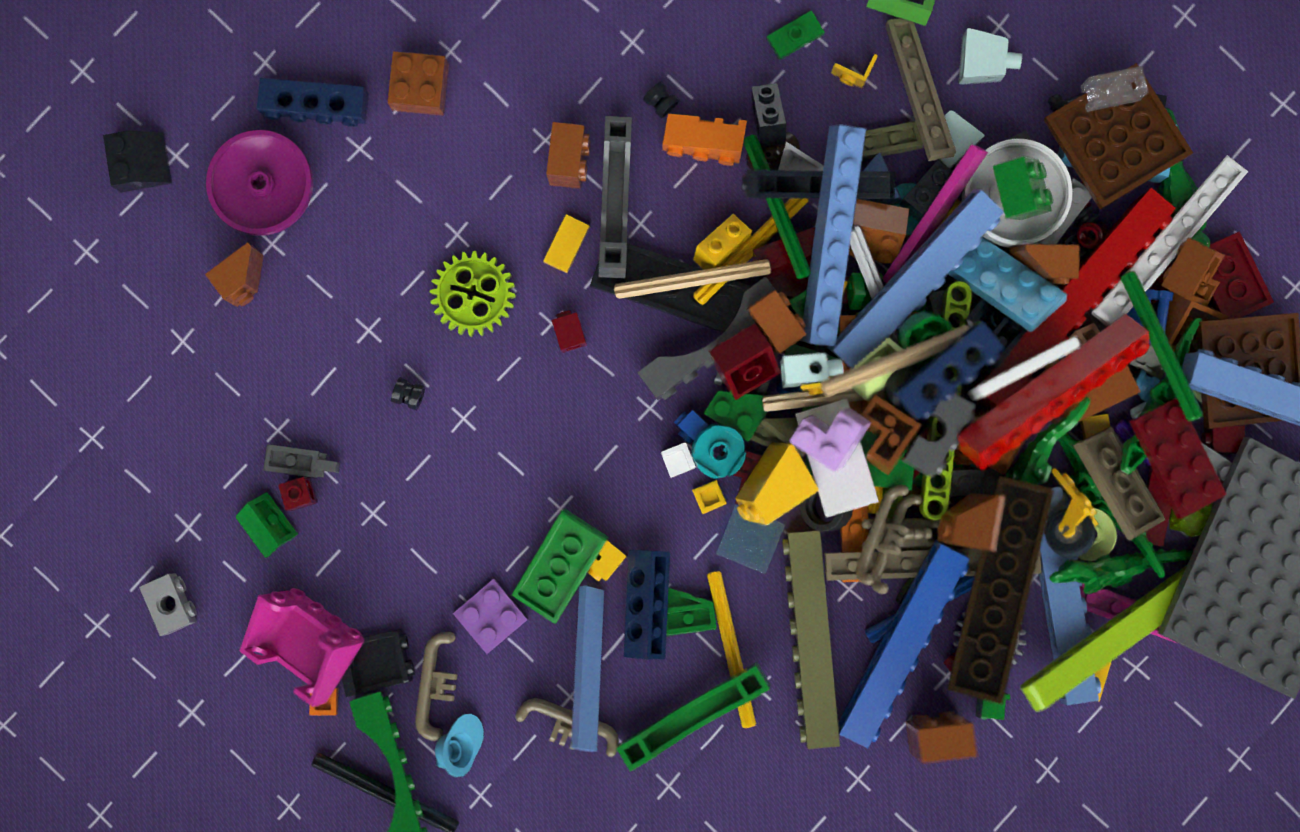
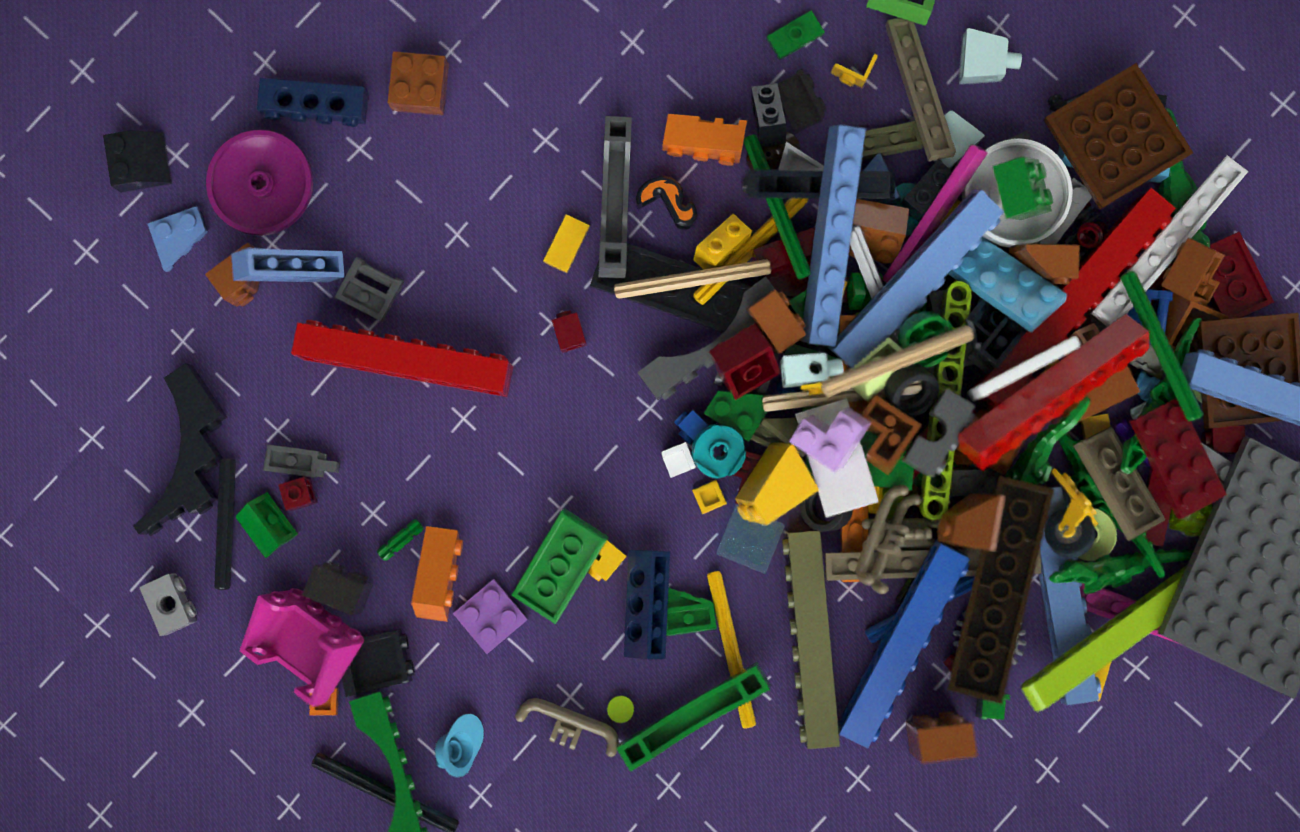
(177, 234): none -> medium blue wing
(197, 453): none -> black arch
(225, 524): none -> black axle
(287, 265): none -> medium blue brick
(337, 588): none -> clear smoke brick
(366, 297): none -> dark grey plate
(400, 539): none -> green axle
(402, 359): none -> red brick
(408, 393): black wheel -> none
(433, 686): dark tan piece -> none
(436, 573): none -> orange wedge
(480, 271): lime gear -> none
(566, 155): dark orange brick -> none
(587, 669): medium blue tile -> none
(620, 709): none -> lime tile
(661, 99): black wheel -> none
(672, 196): none -> black animal
(800, 102): none -> clear smoke bracket
(987, 351): dark blue brick -> none
(1114, 88): clear brick -> none

